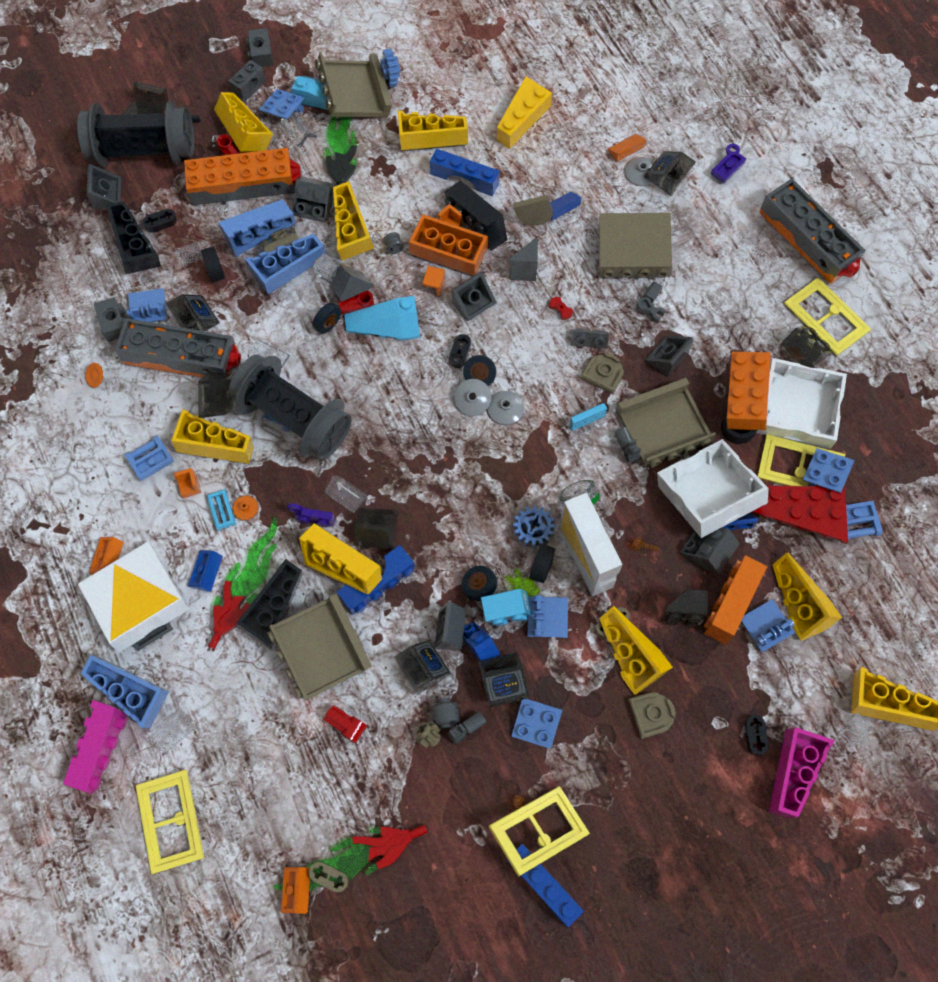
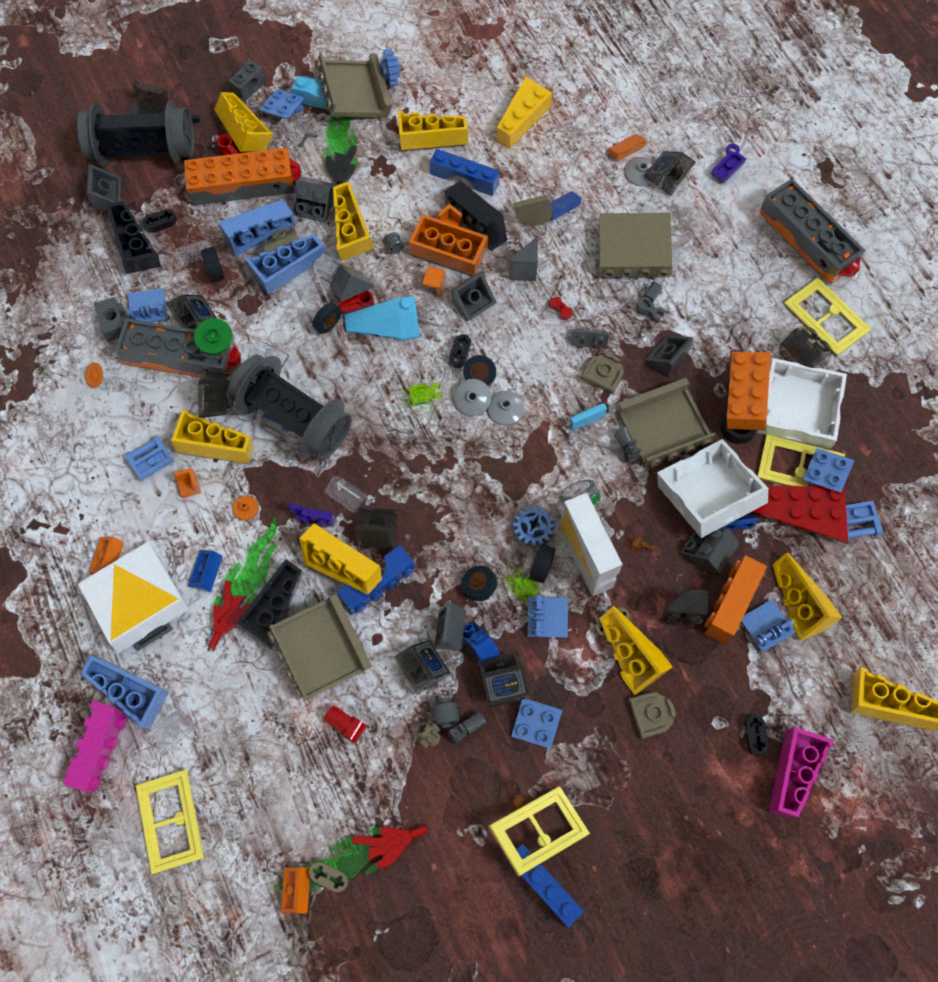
(214, 338): none -> green piece
(225, 524): medium azure tile -> none
(260, 47): dark grey brick -> none
(421, 394): none -> clear neon green plate
(506, 606): medium azure brick -> none

